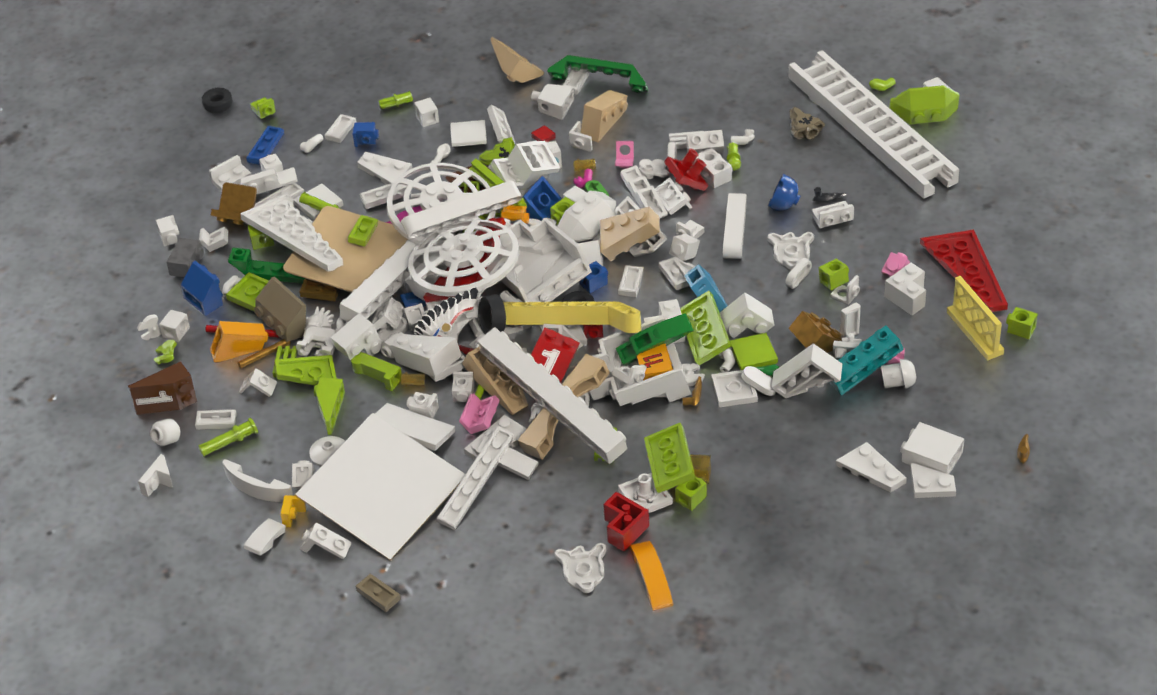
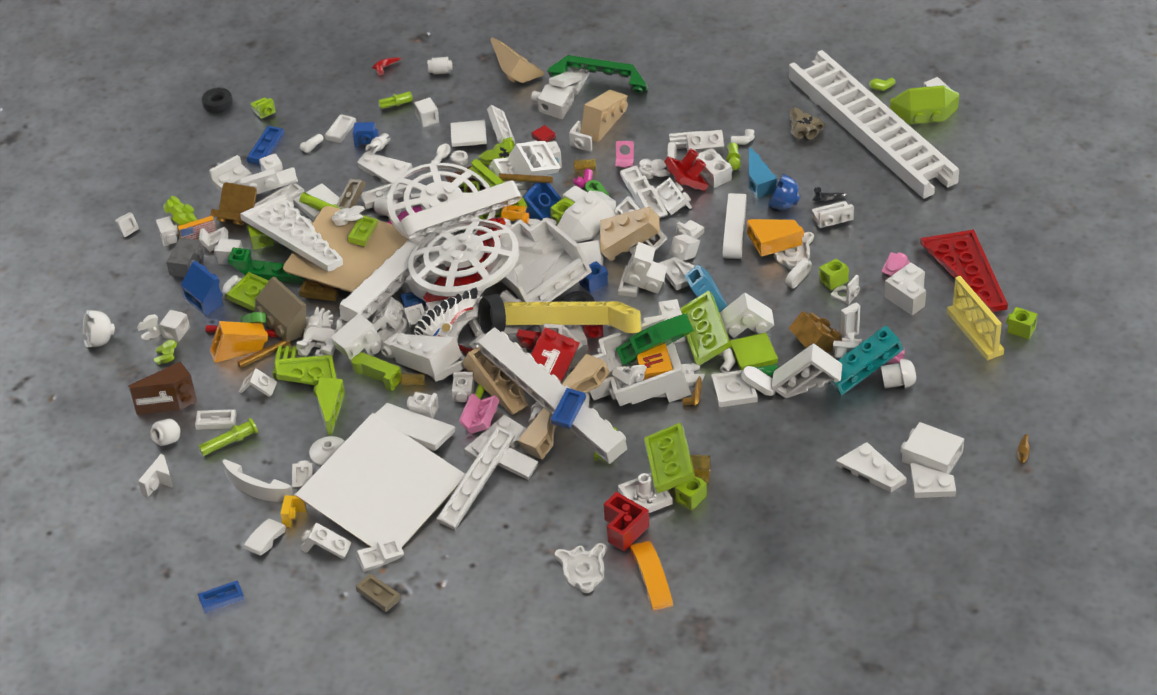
(97, 328): none -> white cylinder
(126, 224): none -> white tile
(181, 213): none -> lime plate
(192, 229): none -> tile
(222, 598): none -> blue tile
(224, 248): none -> white brick
(255, 317): none -> bright green beam
(347, 214): none -> white plate
(351, 193): none -> dark tan plate
(377, 144): none -> white pin
(378, 66): none -> red bar
(379, 555): none -> white slope
(380, 206): none -> white brick
(440, 65): none -> white brick
(459, 158): none -> white tile
(526, 178): none -> pearl gold bar
(528, 338): none -> red bracket
(565, 79): none -> white tile
(568, 408): none -> blue tile
(643, 271): none -> white brick
(761, 179): none -> dark azure slope
(774, 235): none -> light orange slope

